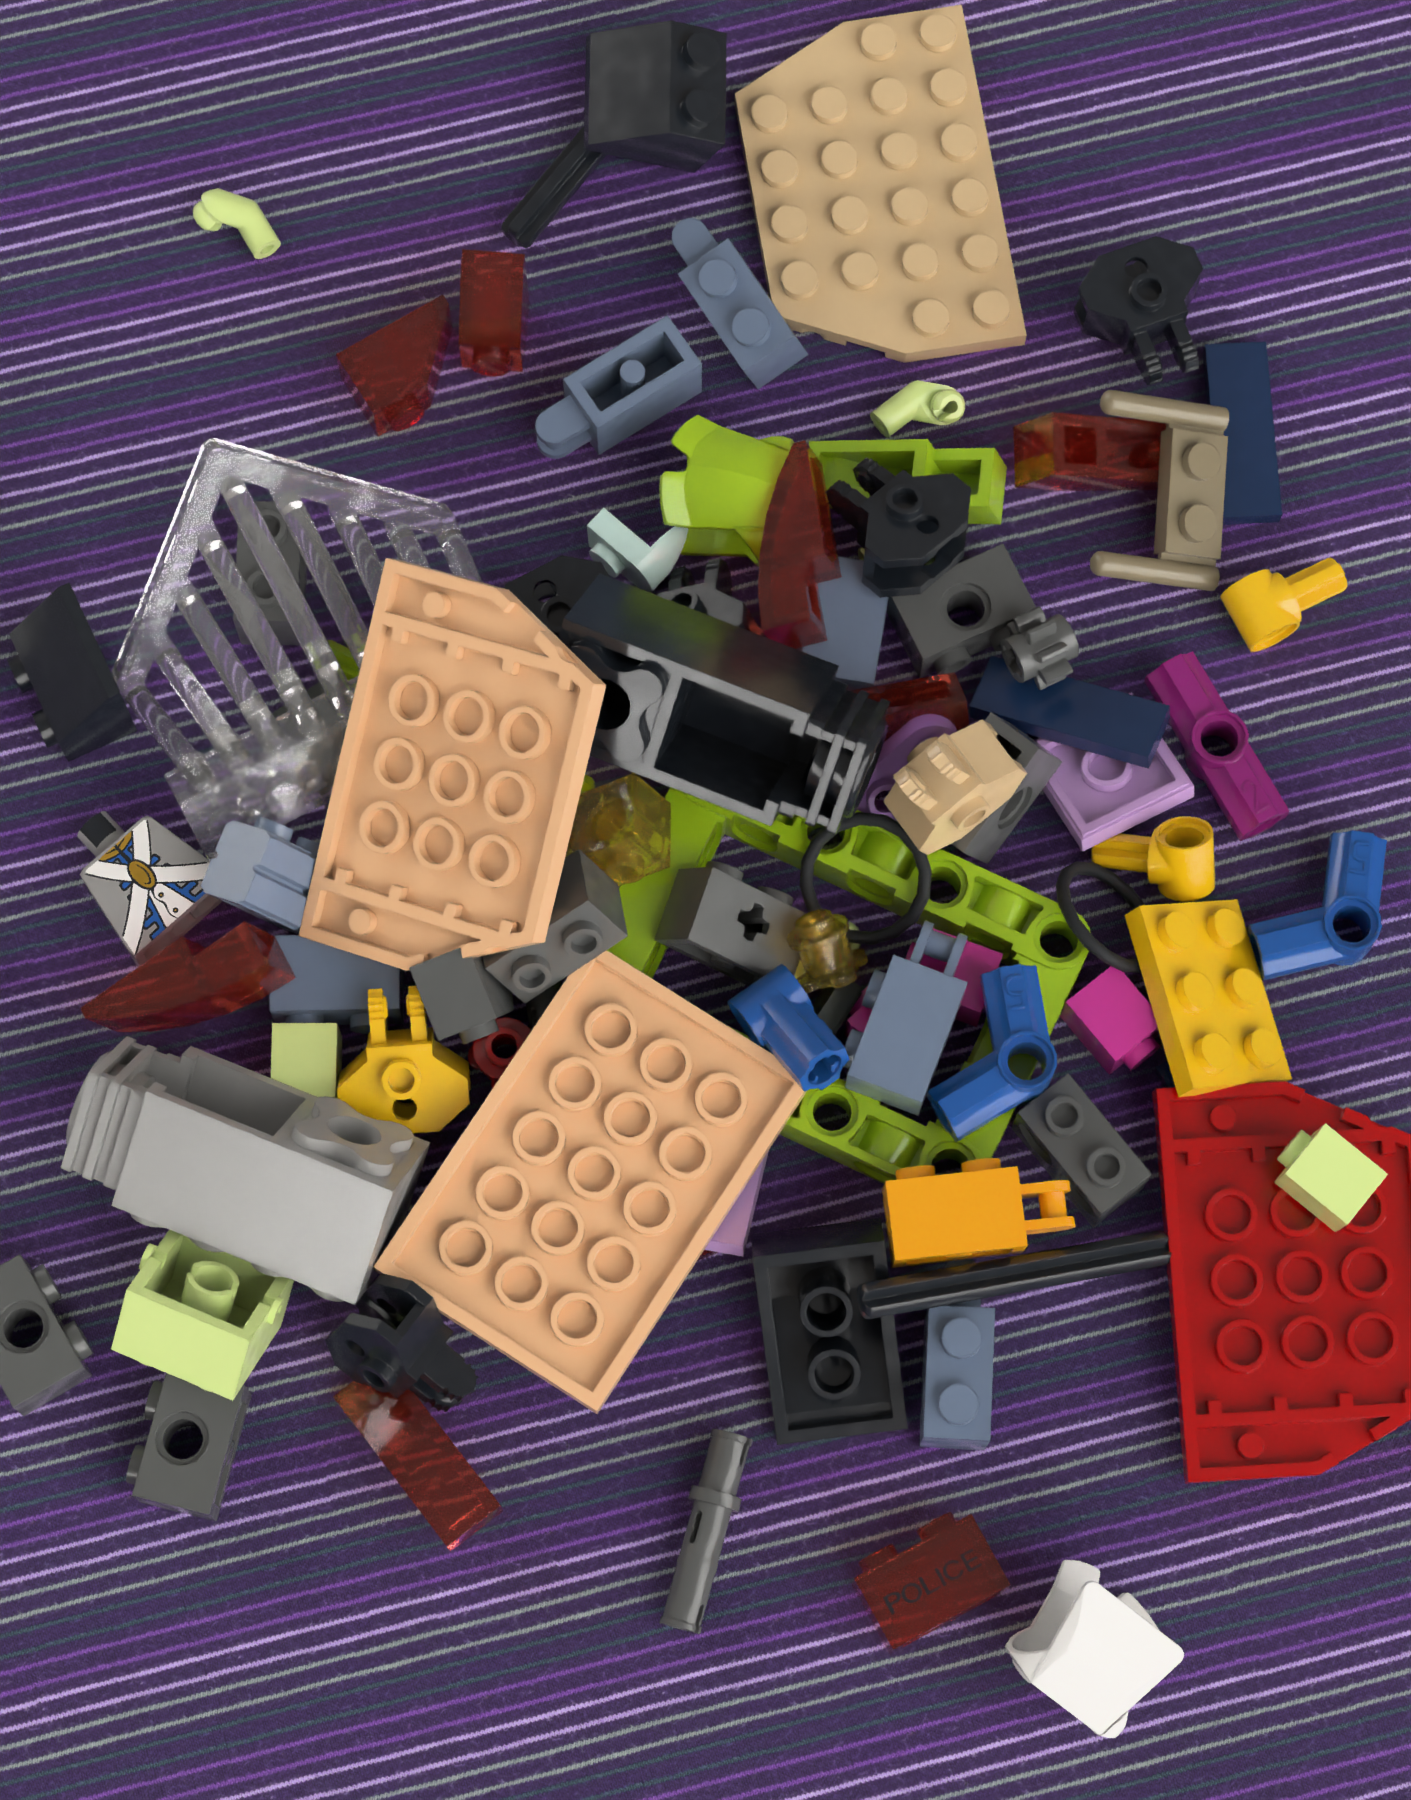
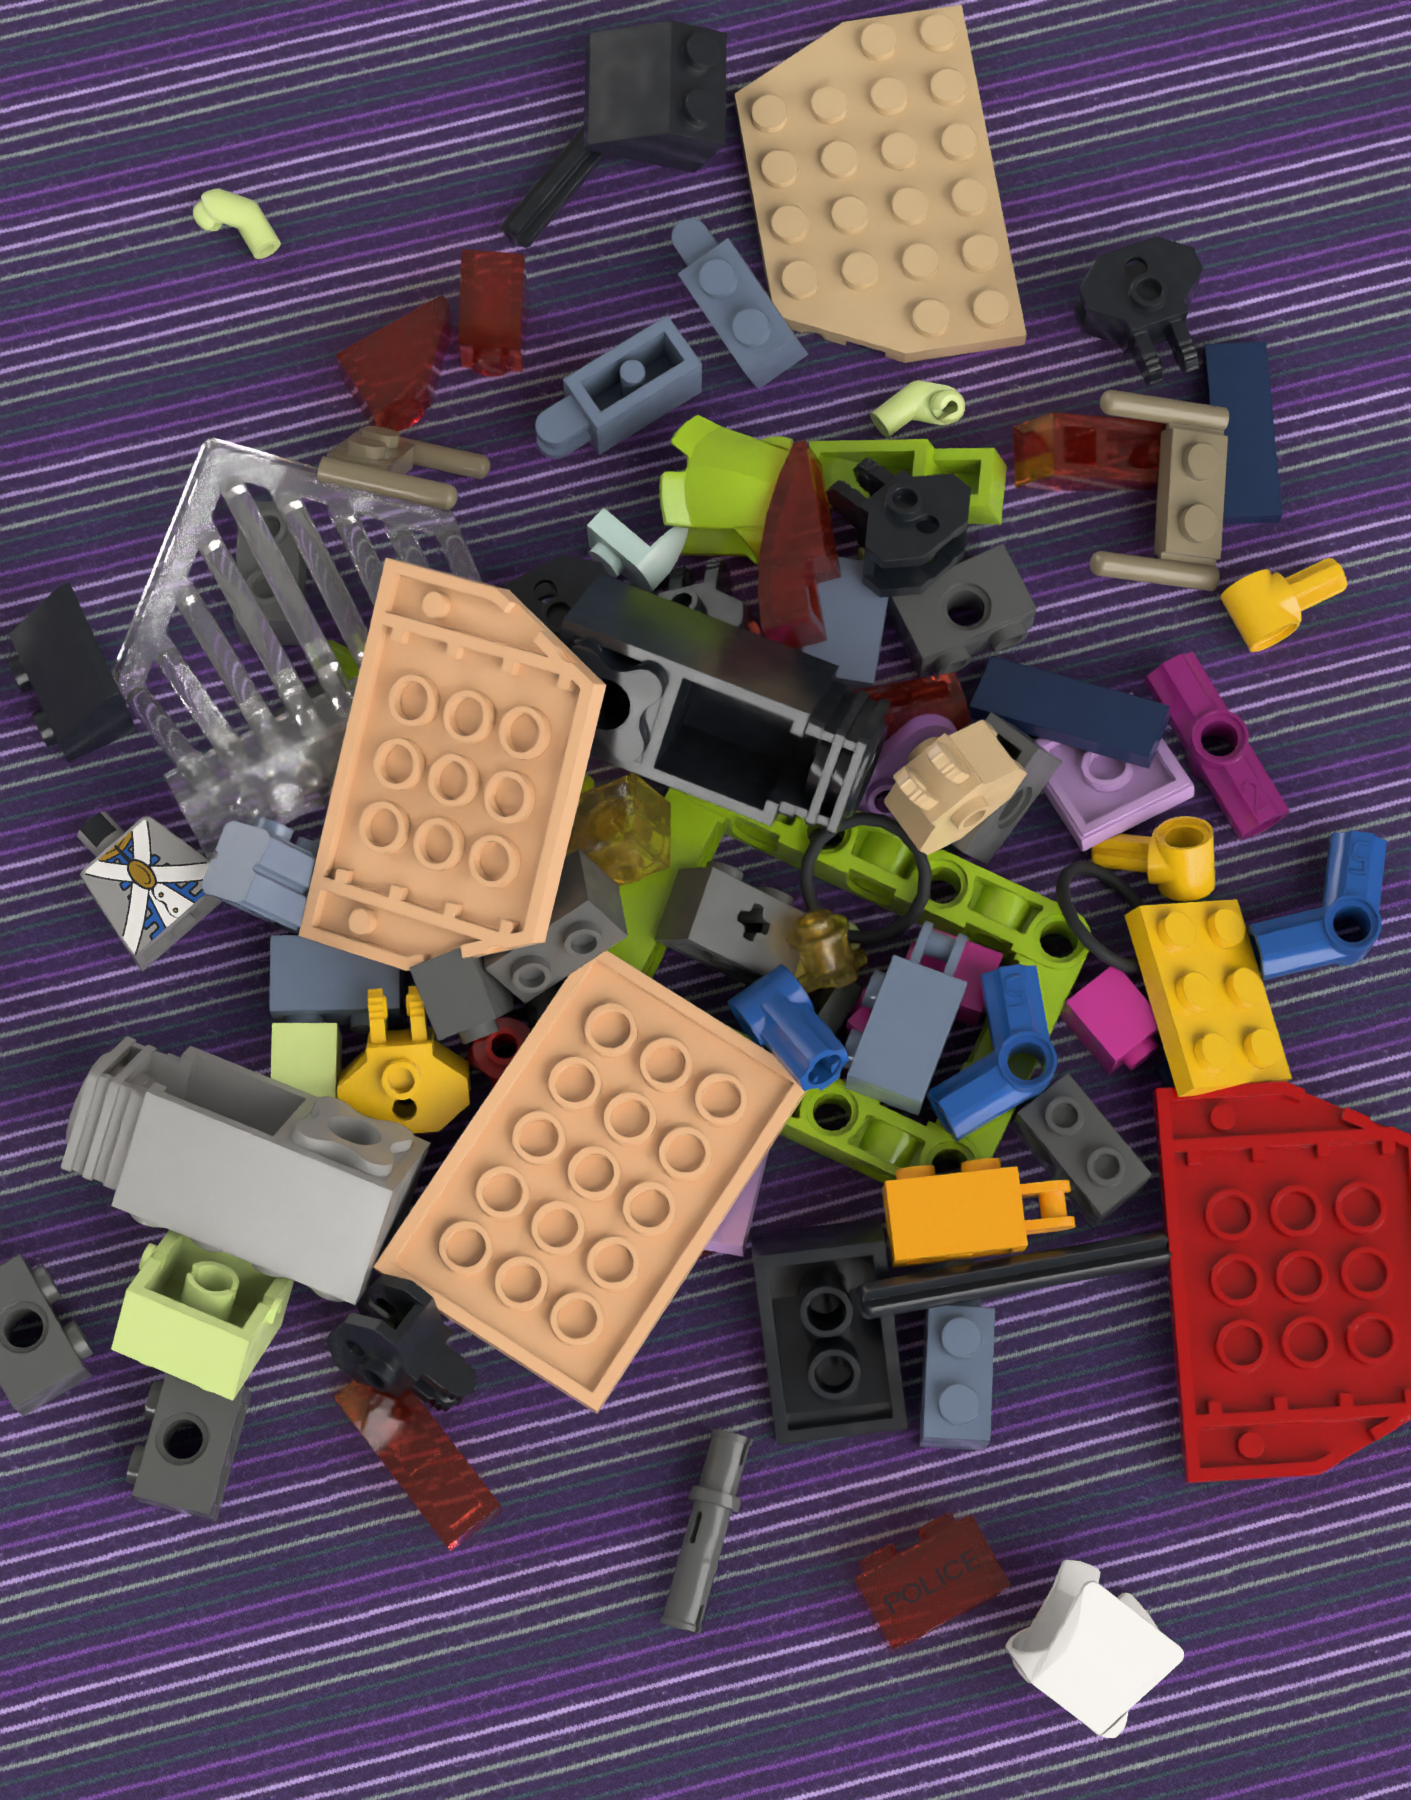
(193, 983): clear red slope -> none
(378, 462): none -> dark tan plate
(1039, 648): dark grey gear -> none
(1328, 1175): yellowish green brick -> none

